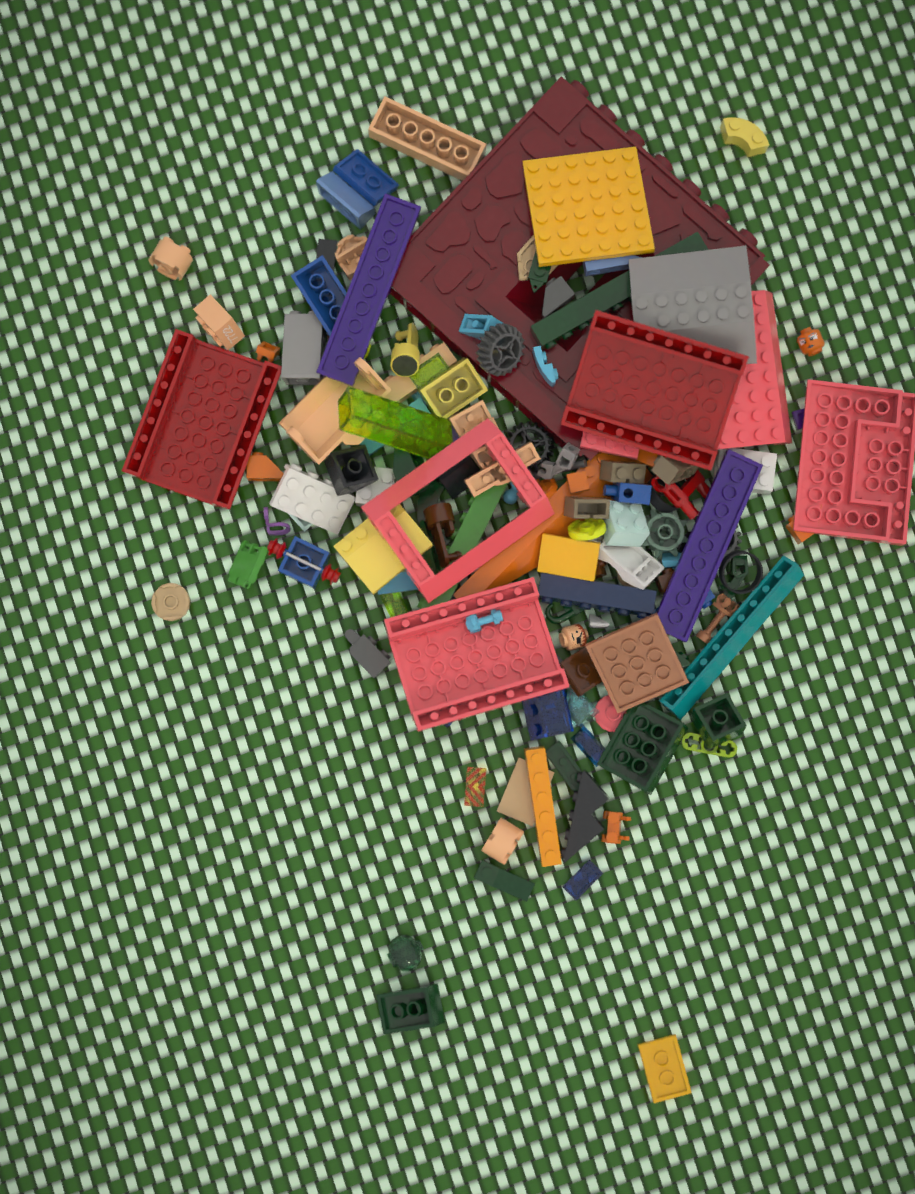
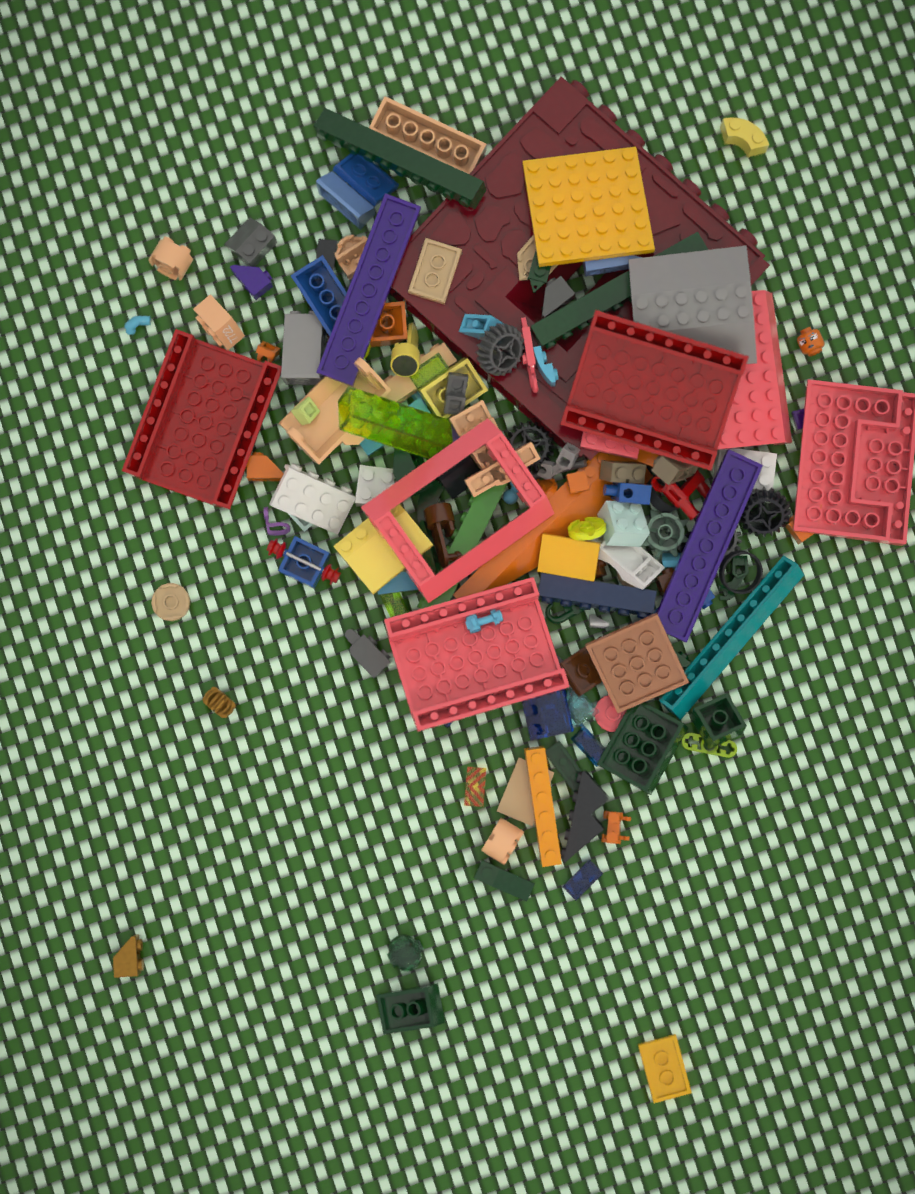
(128, 960): none -> pearl gold slope
(135, 322): none -> medium azure arm
(219, 702): none -> pearl gold gear
(247, 564): bright green plate -> none
(251, 242): none -> dark grey slope
(253, 279): none -> dark purple slope
(305, 411): none -> yellowish green slope
(350, 469): black slope -> none
(391, 325): none -> orange slope
(400, 158): none -> dark green brick
(435, 271): none -> tan tile
(455, 393): none -> dark grey slope
(528, 357): none -> coral plate
(573, 637): light nougat head -> none
(590, 506): dark tan piece -> none
(705, 635): nougat bar -> none
(778, 504): none -> black gear

